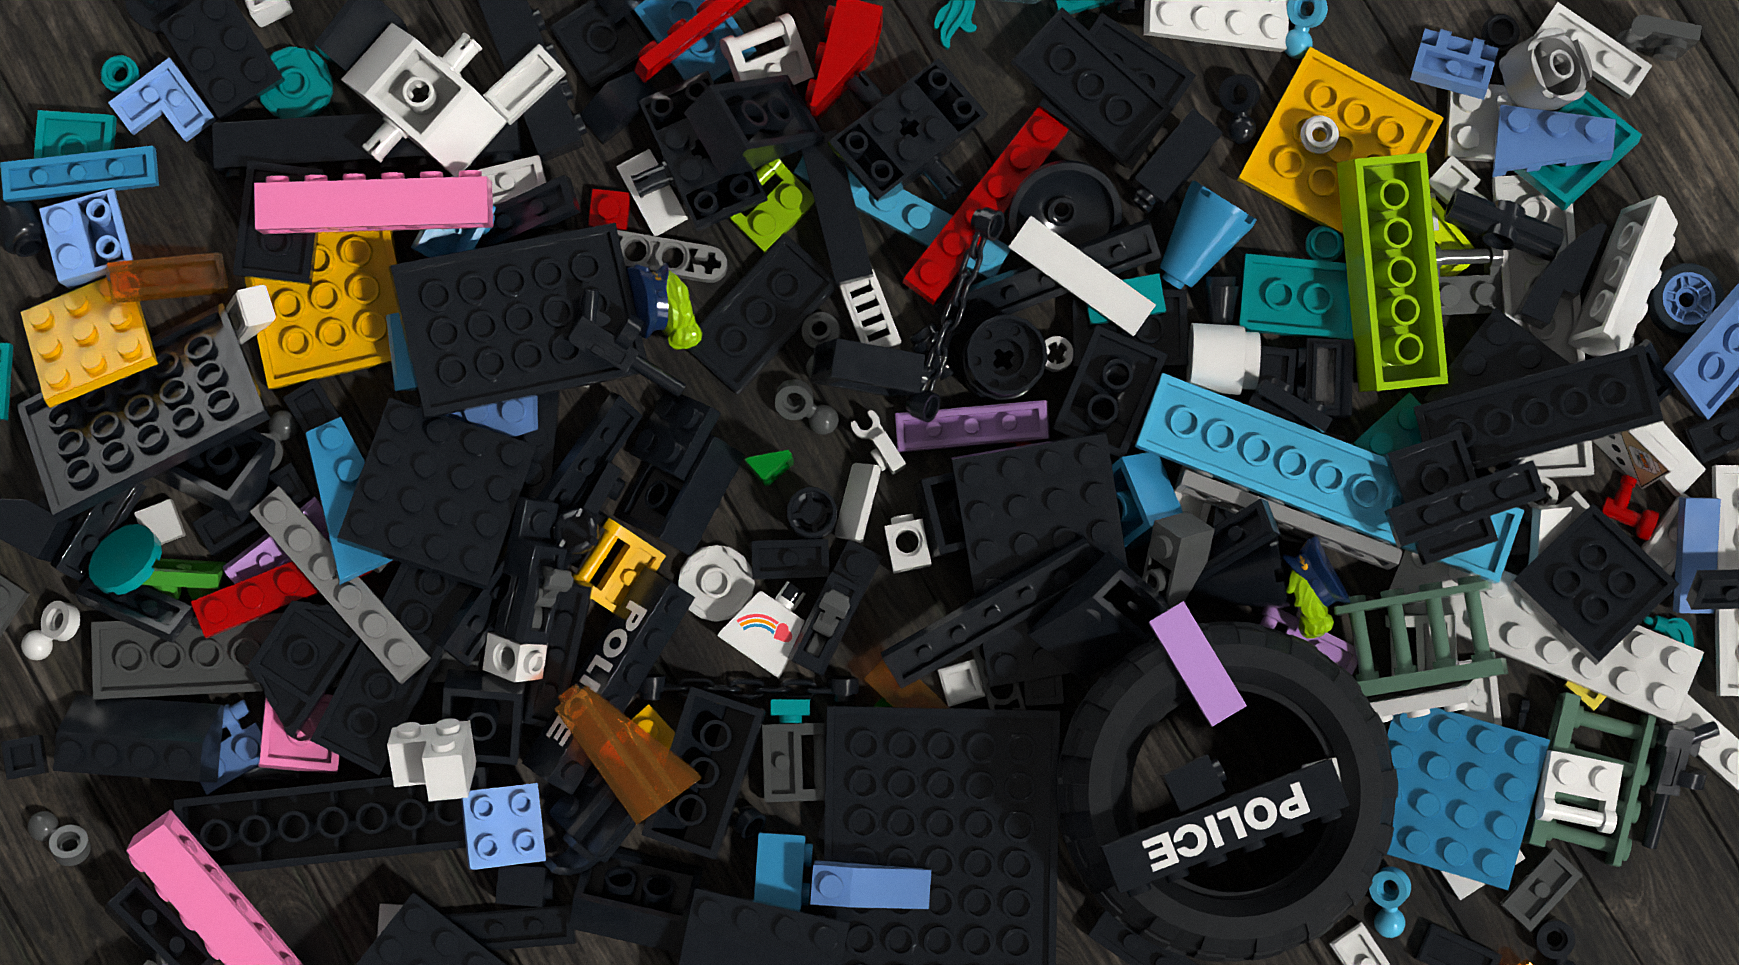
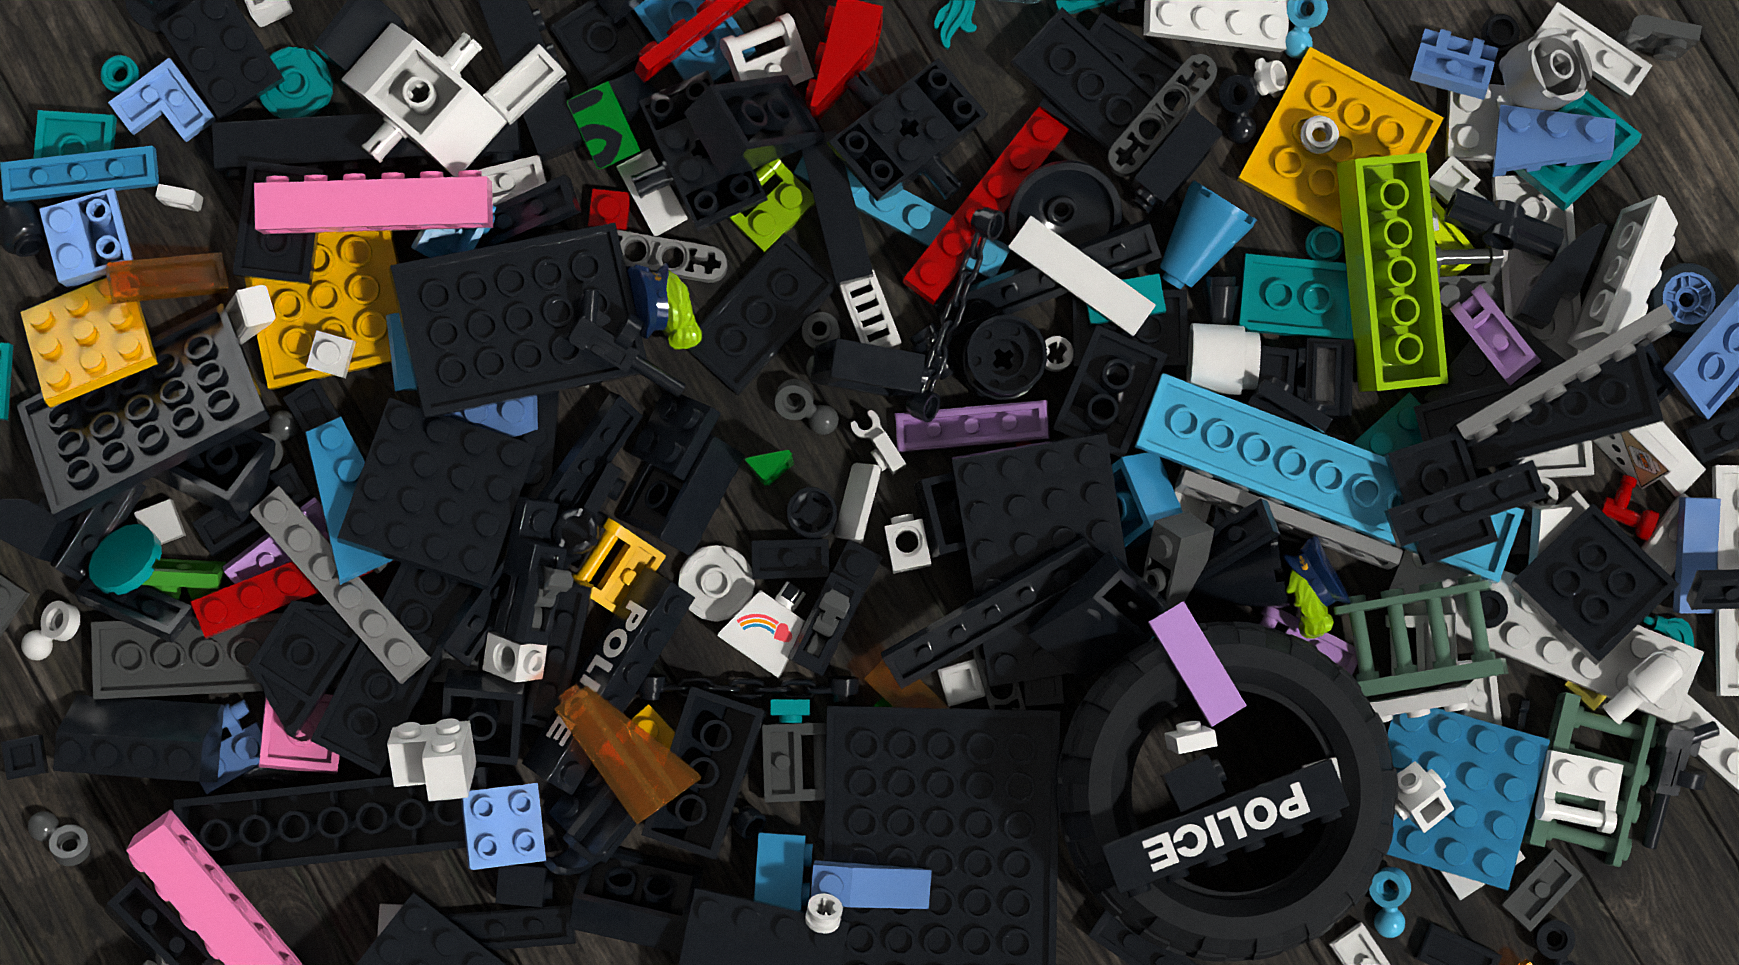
(179, 197): none -> white tile
(331, 354): none -> white plate
(603, 125): none -> slope
(824, 903): none -> white bush
(1161, 115): none -> dark grey beam
(1190, 737): none -> white plate
(1270, 77): none -> white plate
(1421, 797): none -> white brick
(1494, 608): none -> black tile
(1495, 335): none -> lavender plate
(1581, 366): none -> light grey plate
(1645, 684): none -> white arm

